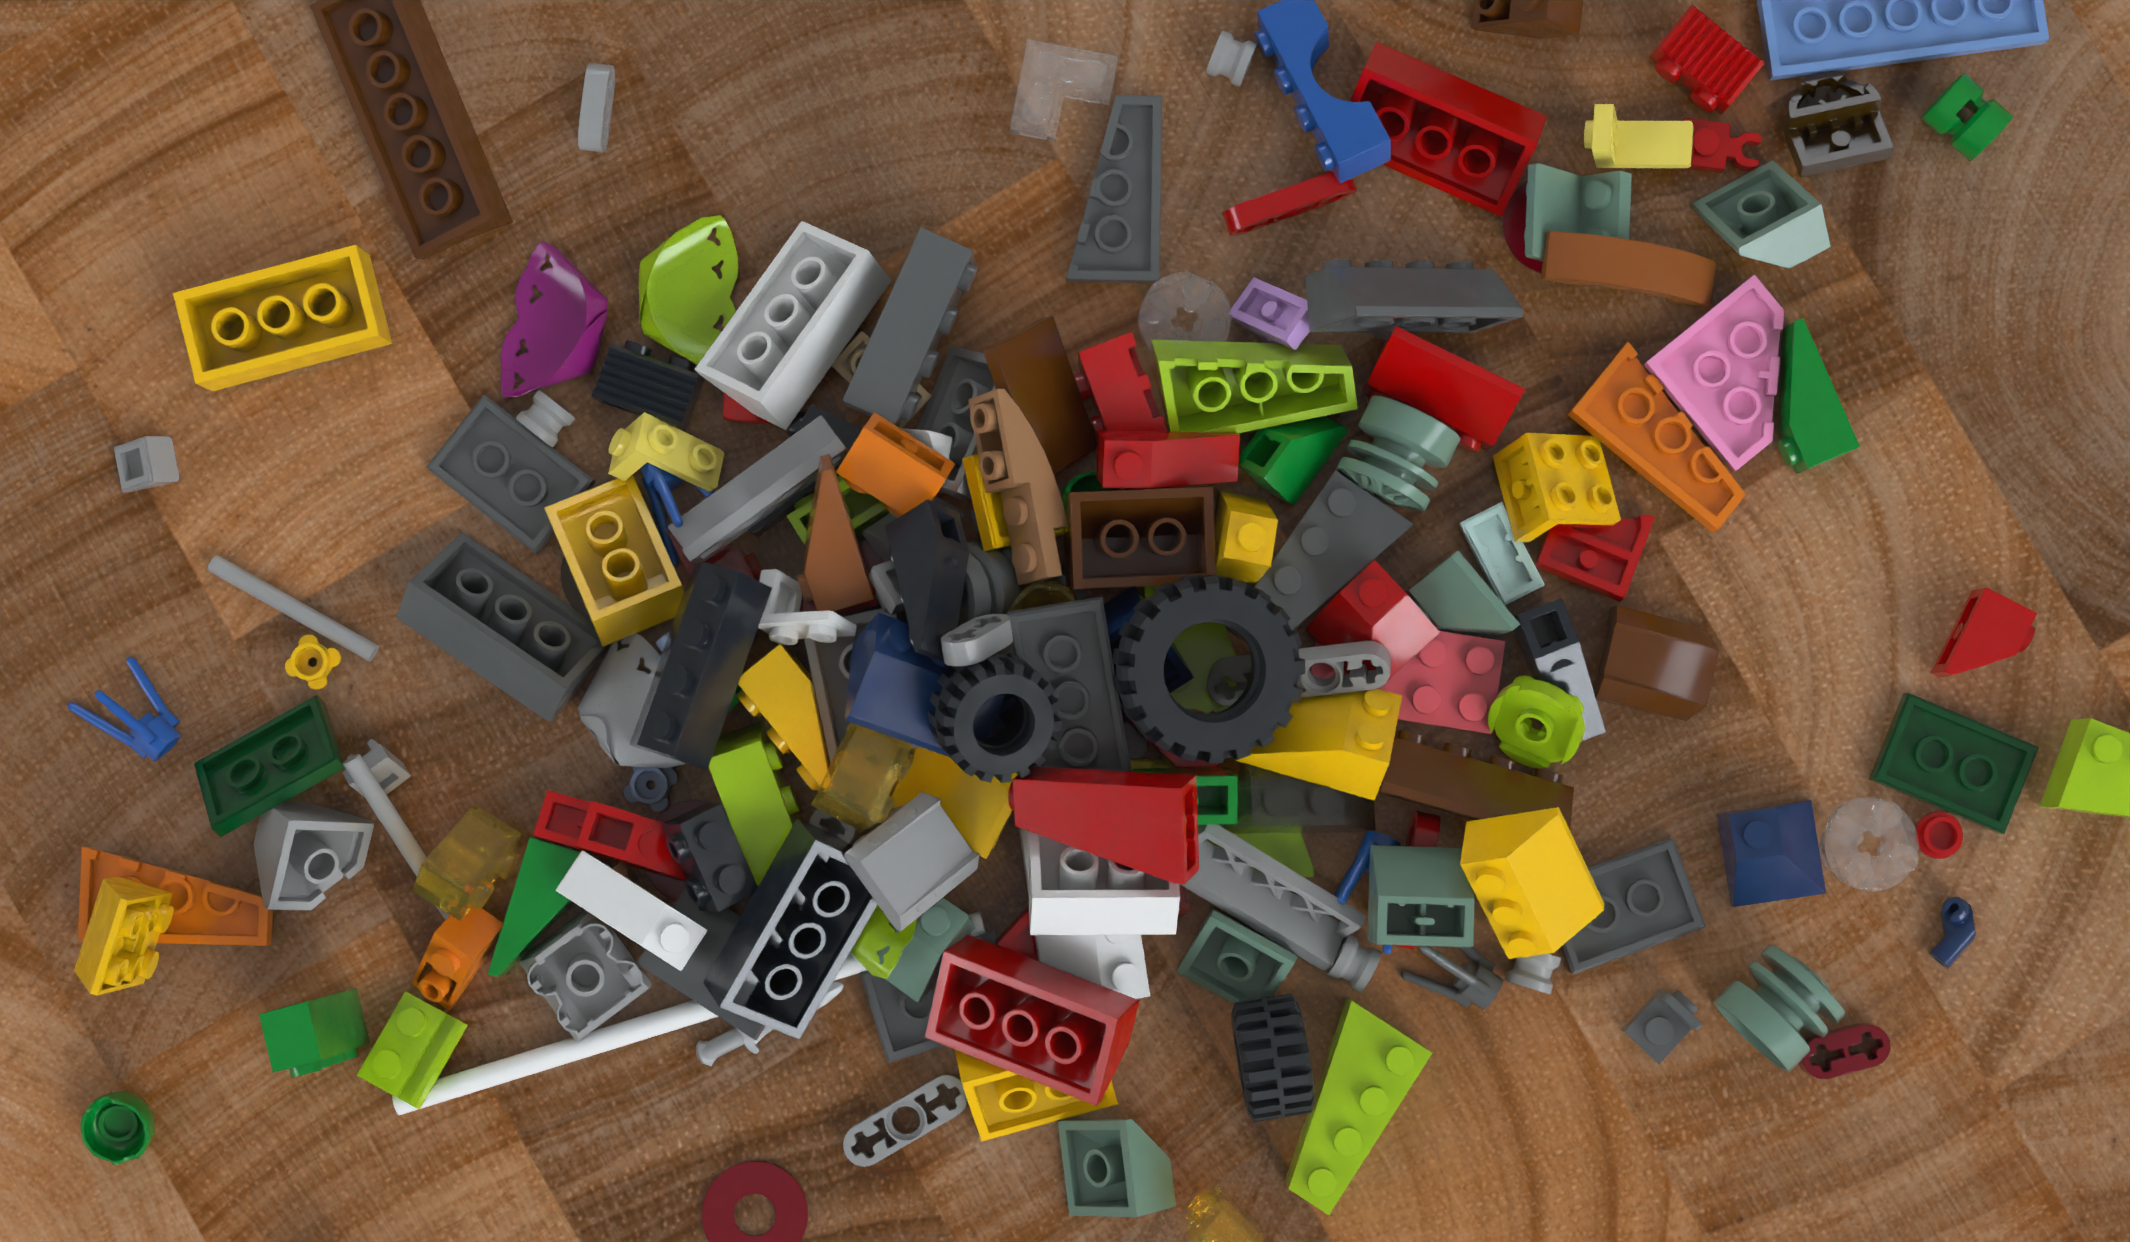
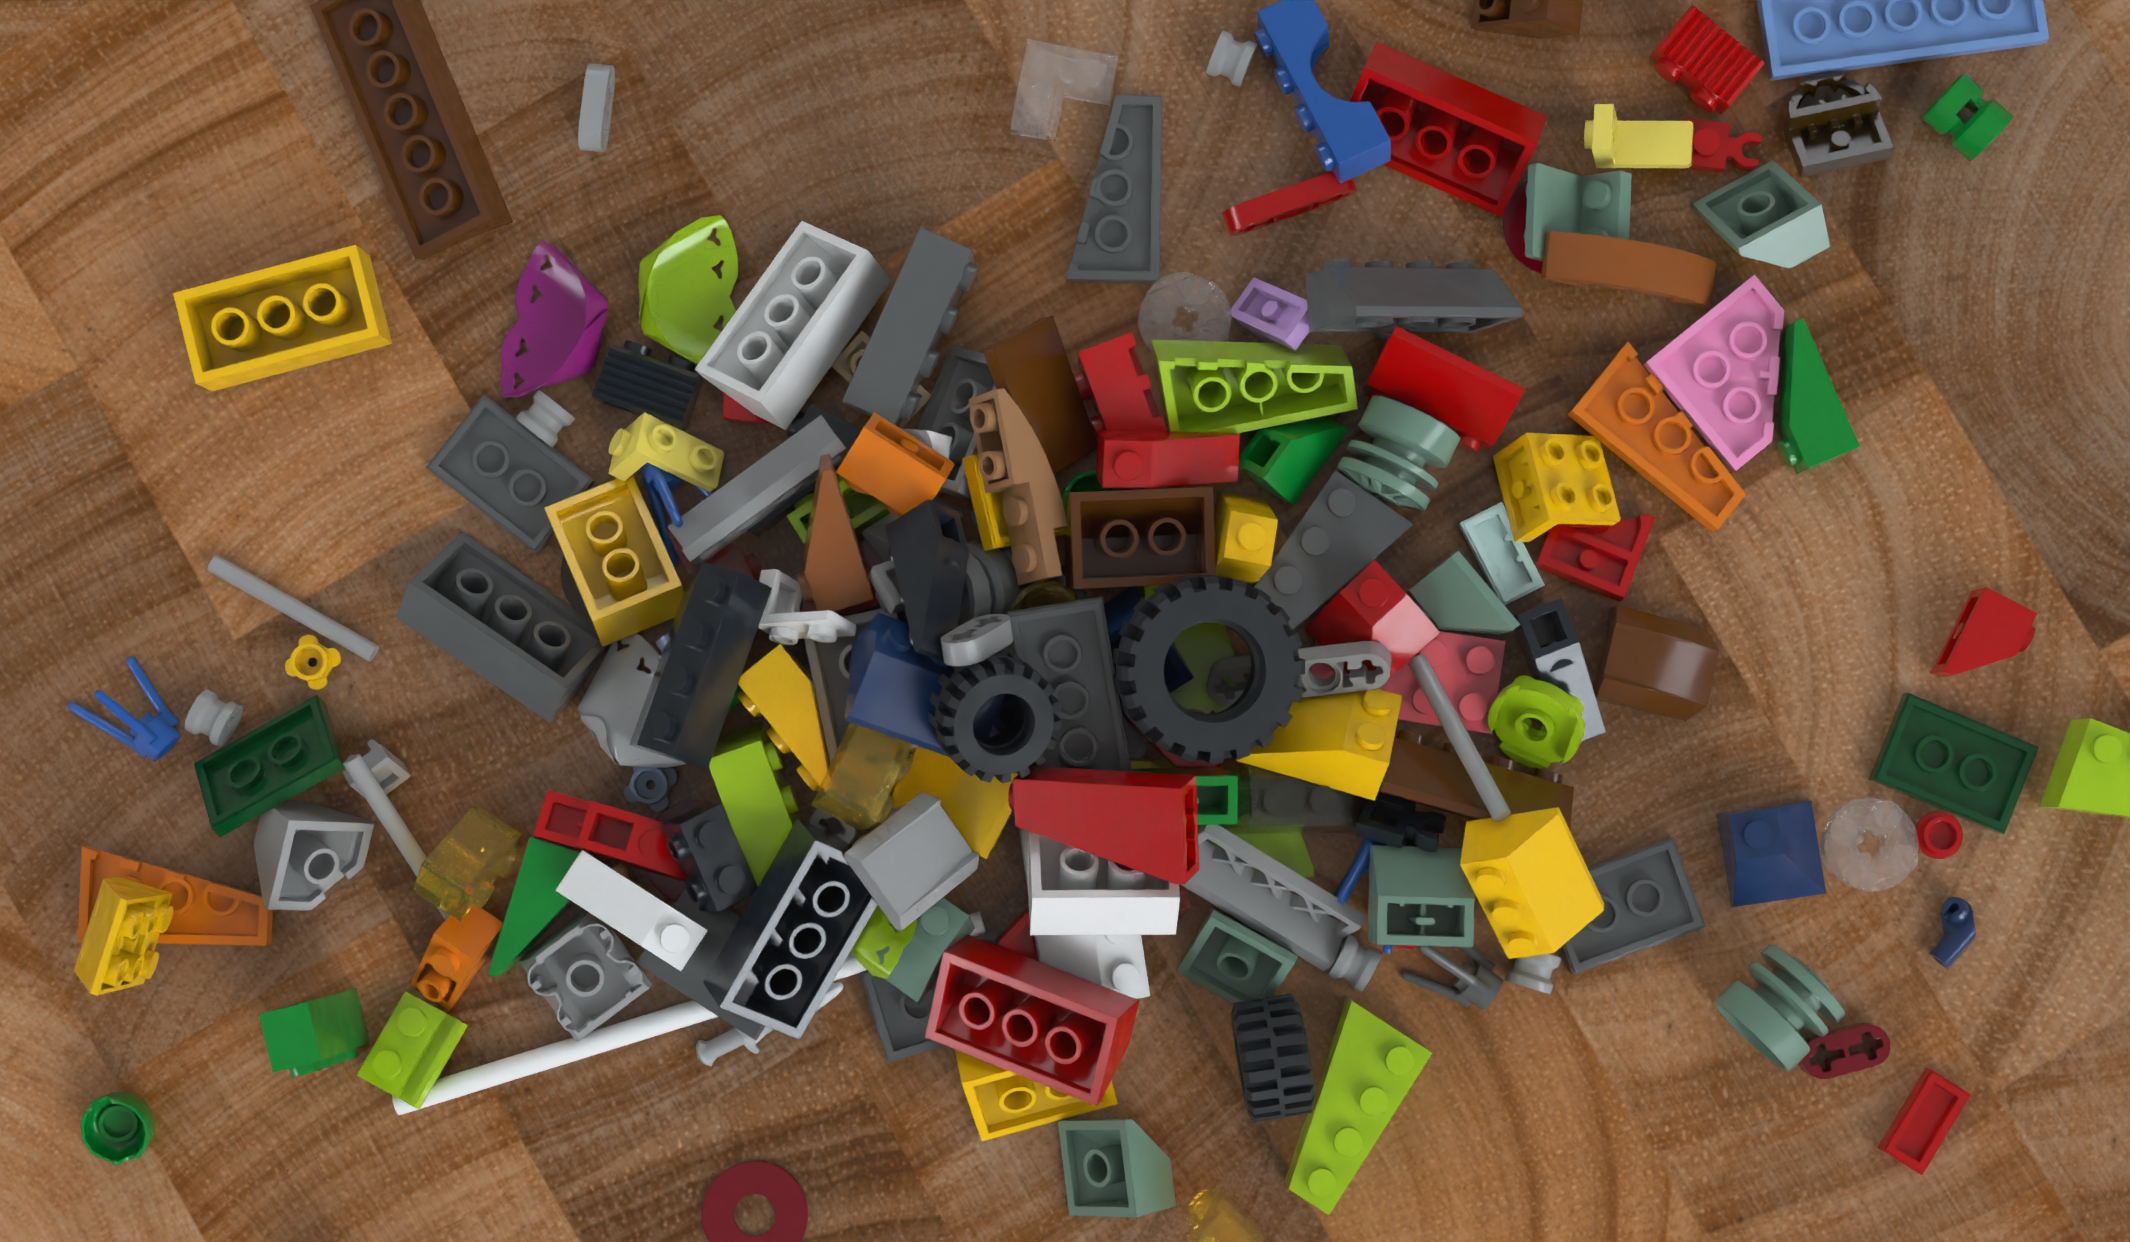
(146, 463): light grey slope -> none
(213, 717): none -> light grey wheel
(870, 1127): light grey beam -> none
(1394, 820): none -> black plate
(1459, 738): none -> light grey bar
(1662, 1023): dark grey bracket -> none
(1924, 1121): none -> red tile

